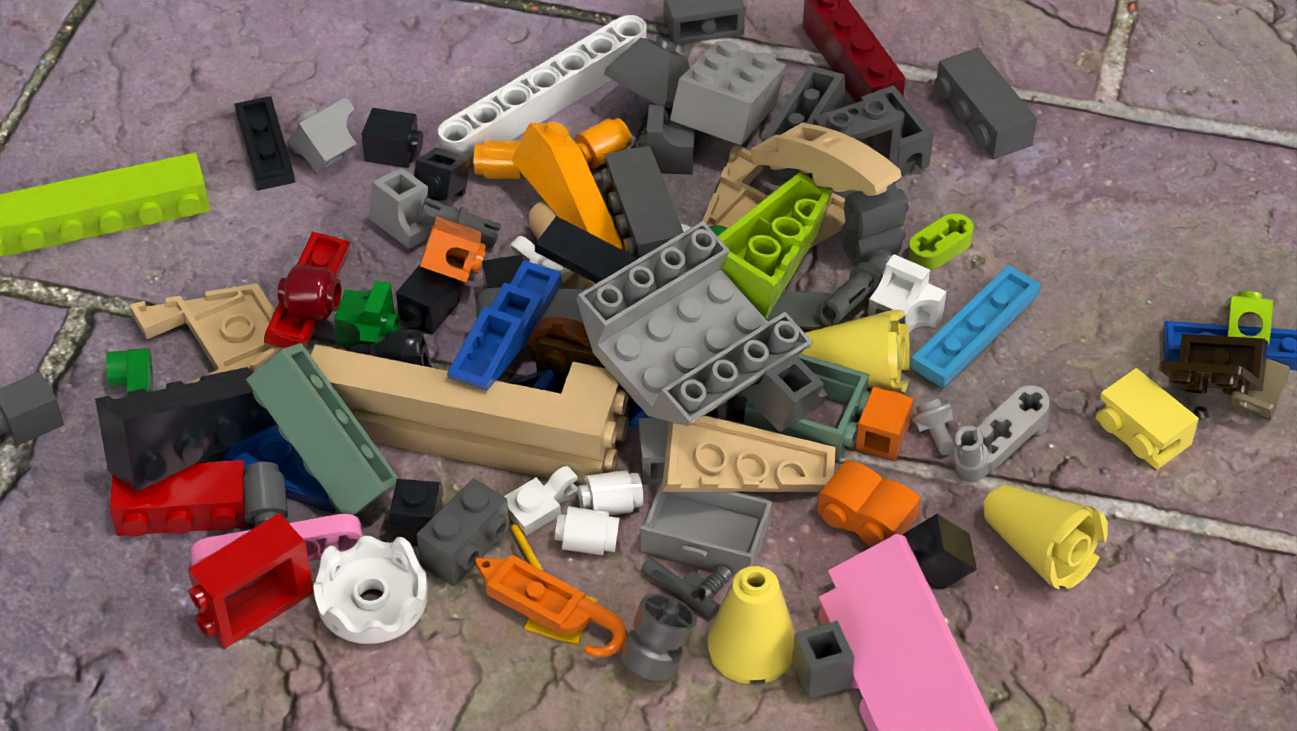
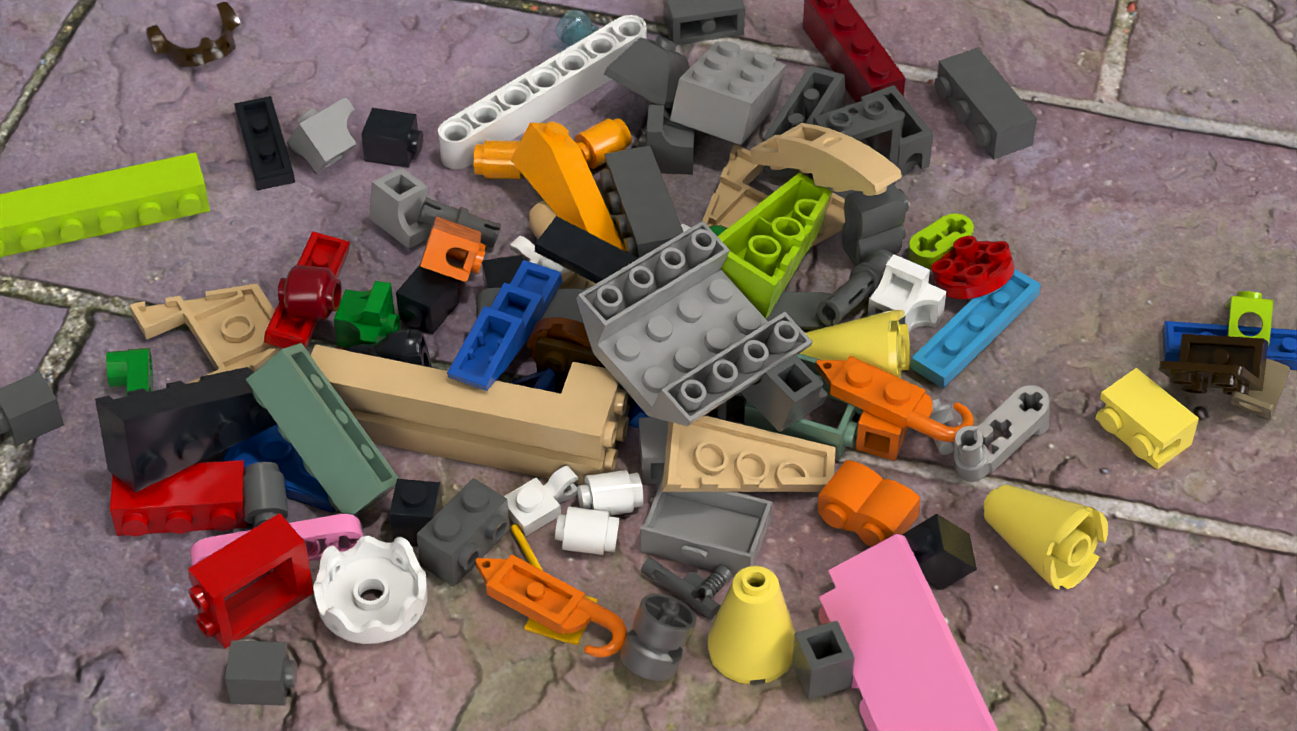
(206, 50): none -> dark brown helmet
(259, 673): none -> dark grey brick
(442, 180): black brick -> none
(574, 27): none -> clear light blue wheel
(887, 397): none -> orange plate
(973, 268): none -> red tile

